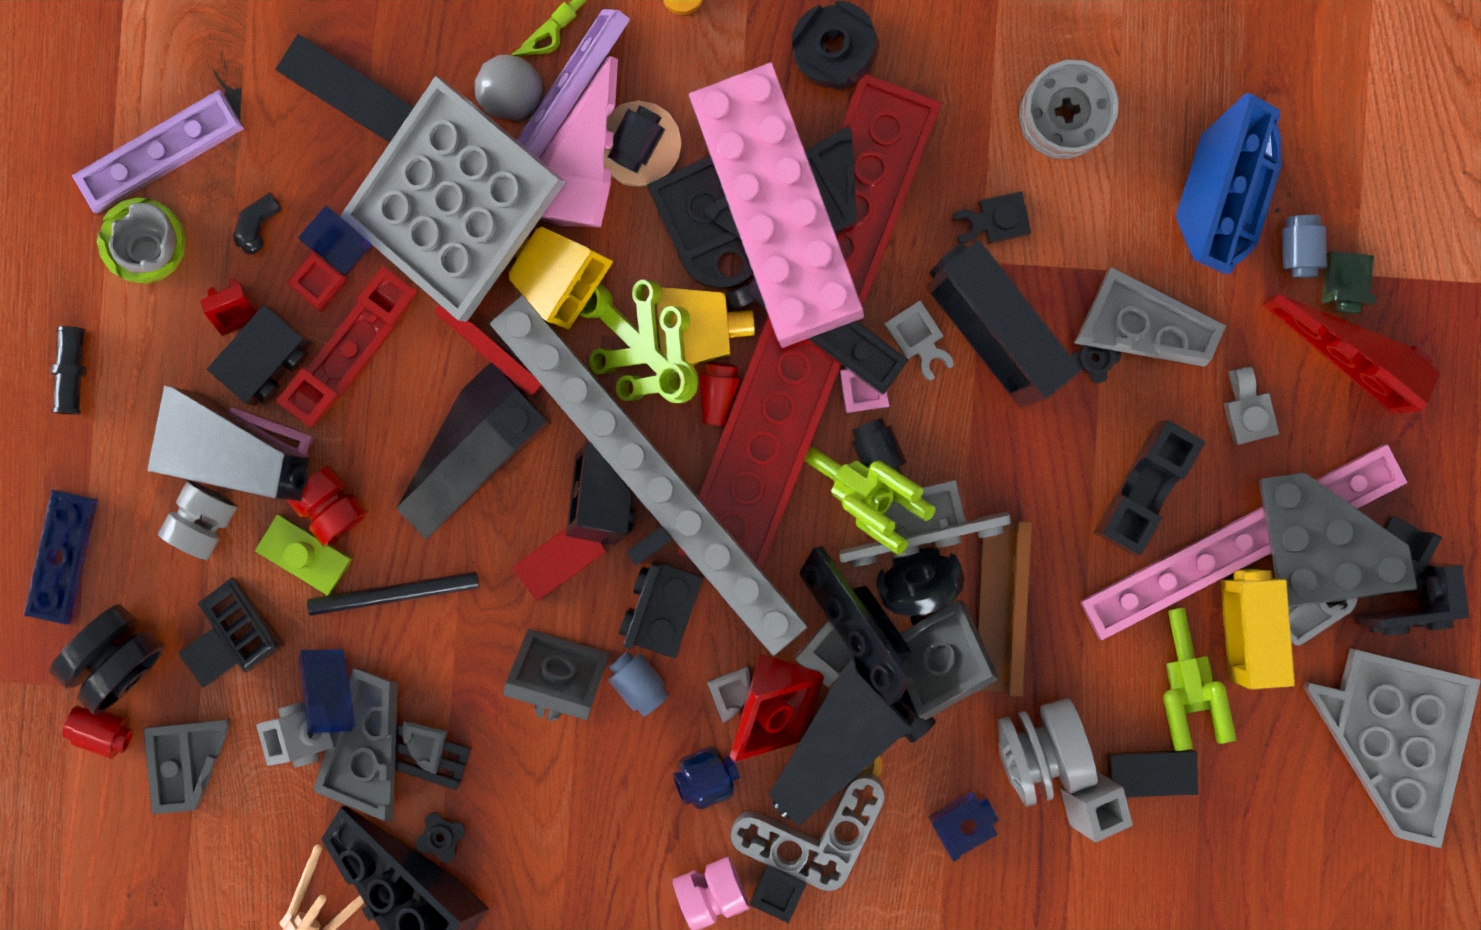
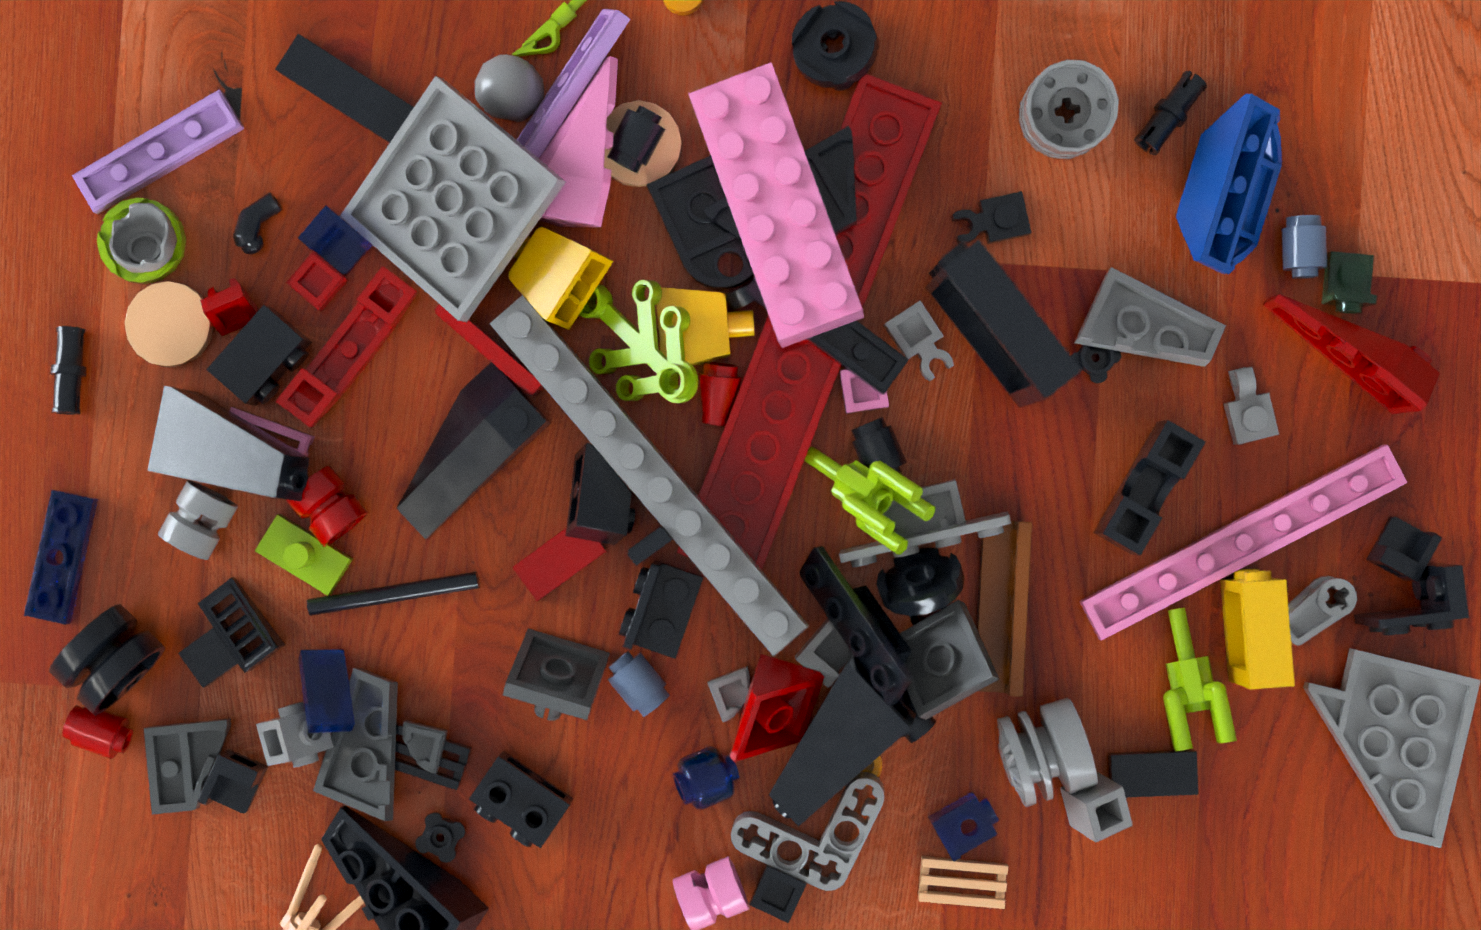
(168, 324): none -> light nougat tile
(233, 781): none -> black panel
(520, 800): none -> black brick
(998, 886): none -> light nougat tile
(1170, 112): none -> black pin
(1328, 545): dark grey plate -> none

